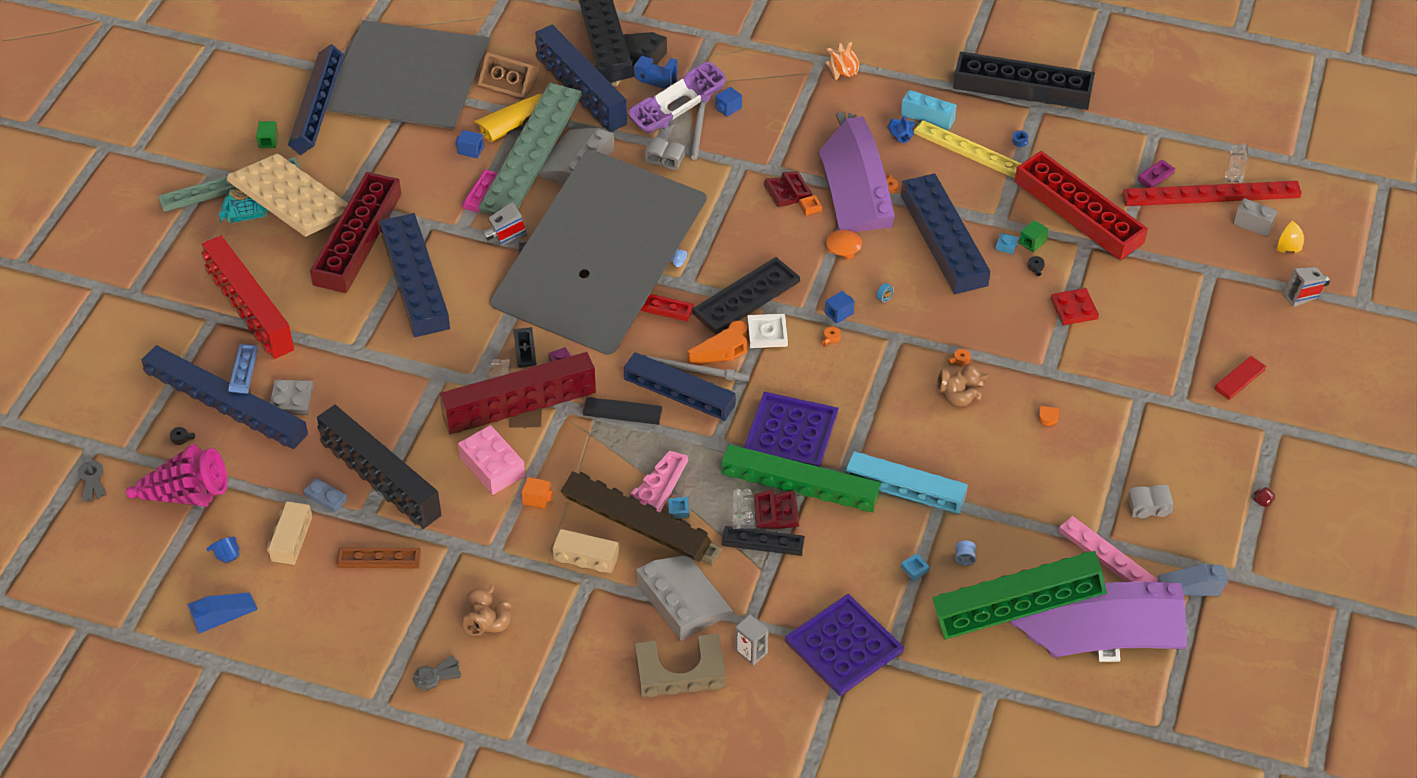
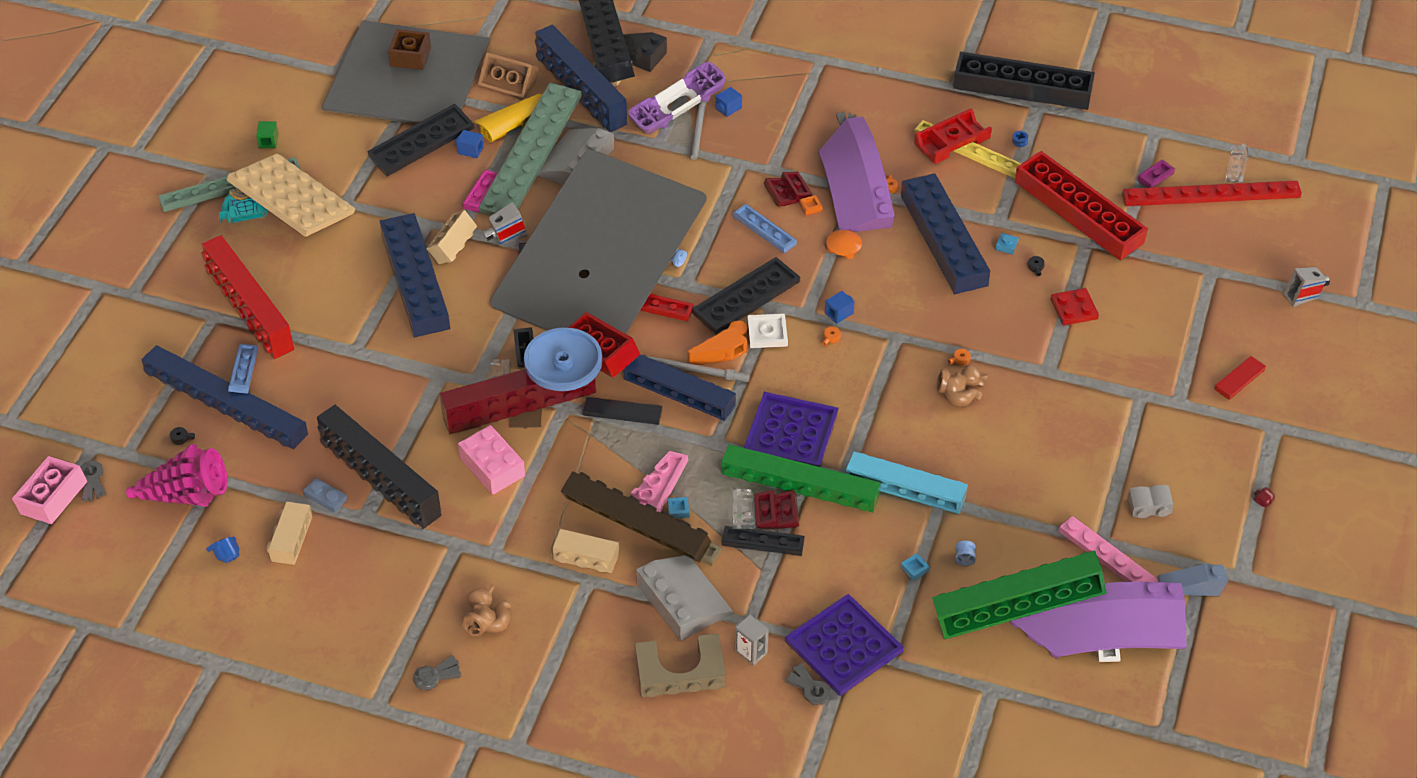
(49, 490): none -> bright pink brick
(220, 609): blue slope -> none
(292, 396): light grey plate -> none
(315, 99): dark blue brick -> none
(355, 232): dark red brick -> none
(378, 557): dark orange tile -> none
(409, 49): none -> reddish brown brick
(420, 140): none -> black plate
(452, 237): none -> tan brick
(537, 493): orange brick -> none
(563, 359): none -> medium blue dish
(616, 347): none -> red brick
(655, 74): blue piece -> none
(664, 153): light grey brick -> none
(764, 228): none -> medium blue tile
(814, 691): none -> dark grey piece
(842, 61): light nougat hair -> none
(885, 292): dark azure tile -> none
(901, 129): blue piece -> none
(930, 109): medium azure brick -> none
(938, 142): none -> red piece
(1033, 236): green brick -> none
(1048, 415): orange tile -> none
(1255, 217): light grey brick -> none
(1291, 239): yellow brick -> none

